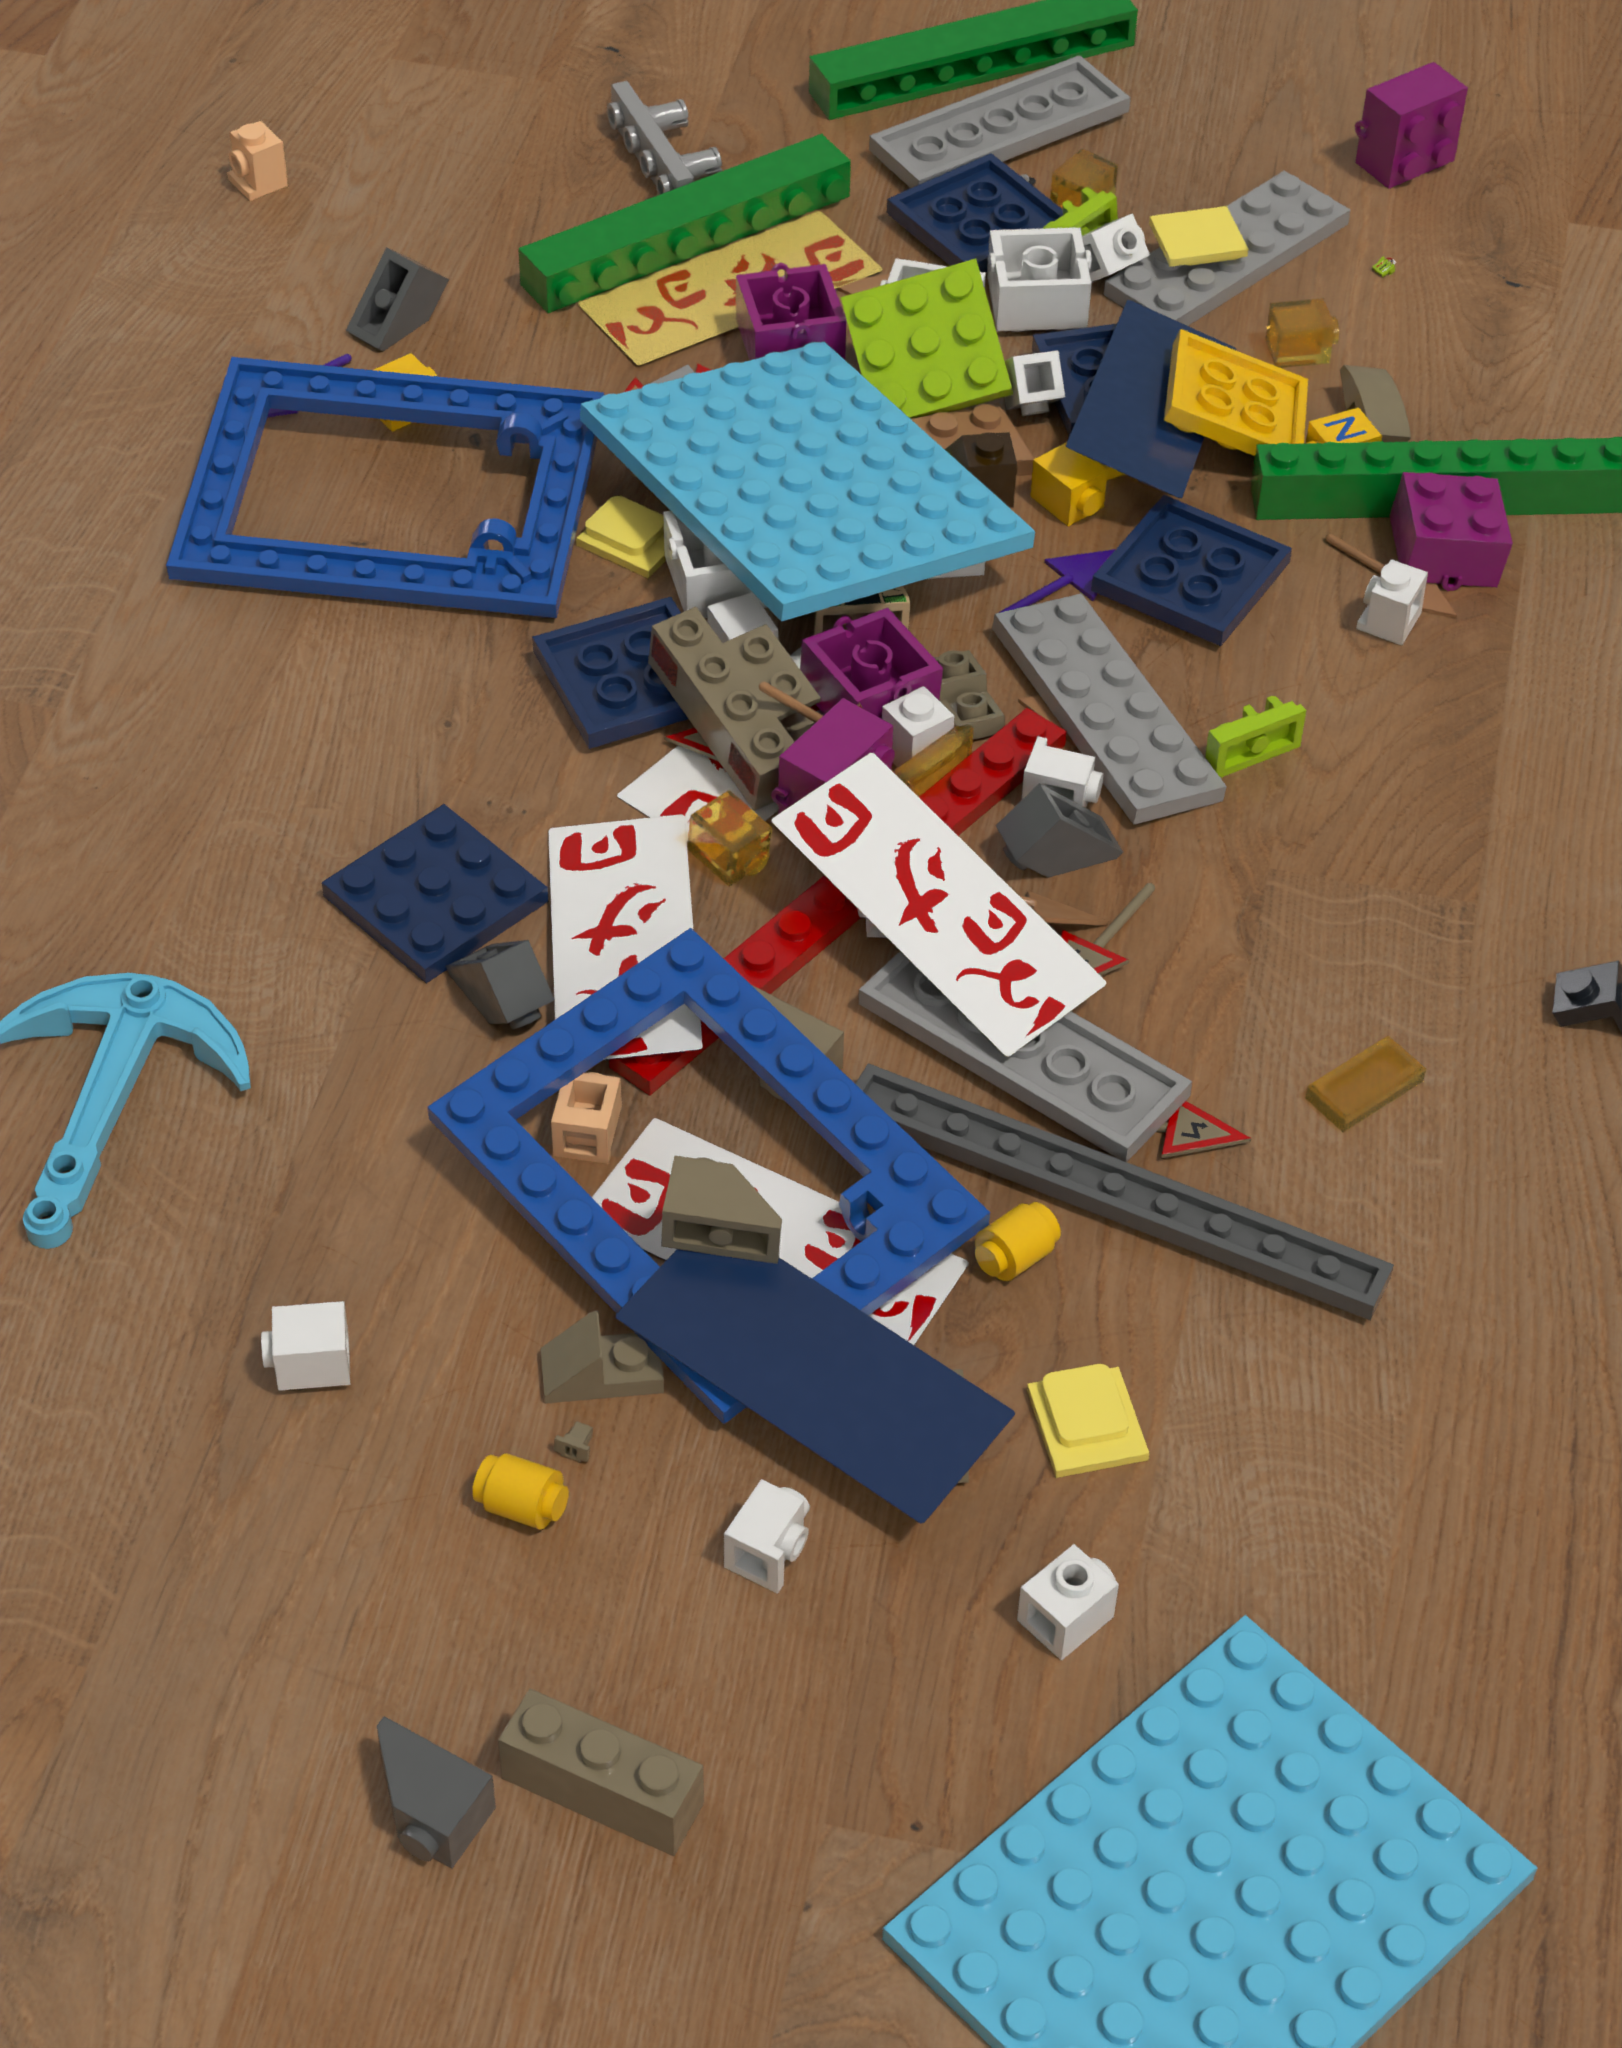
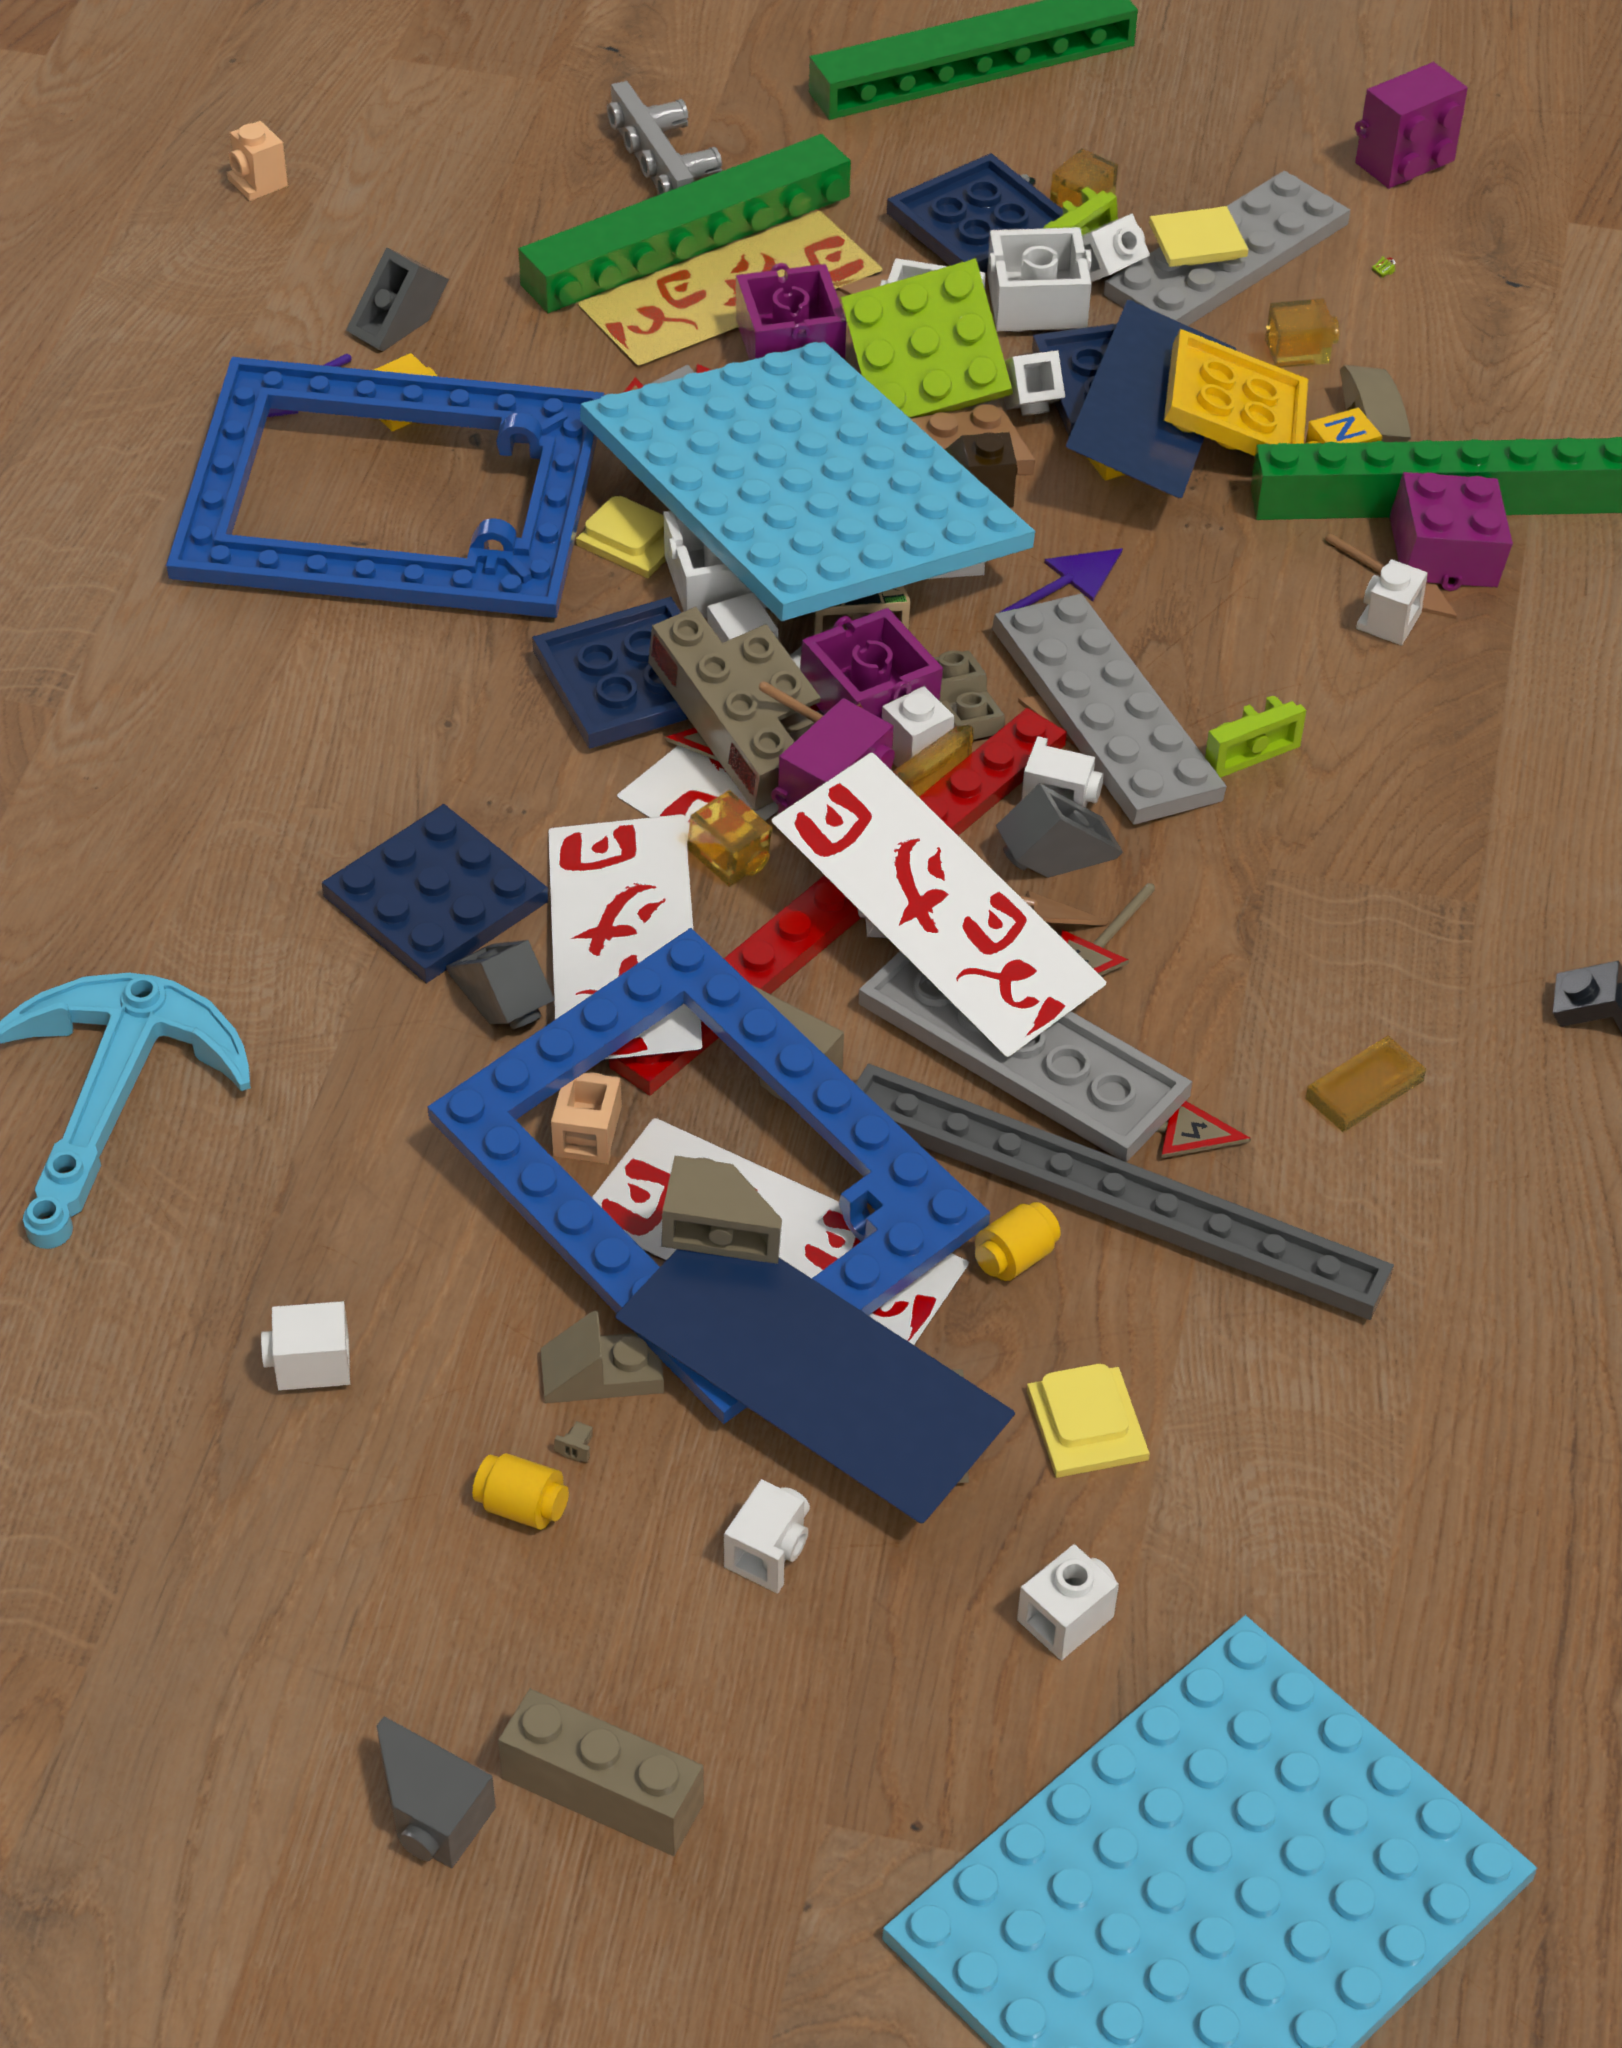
(1001, 121): light grey plate -> none
(1068, 484): yellow brick -> none
(1191, 570): dark blue plate -> none

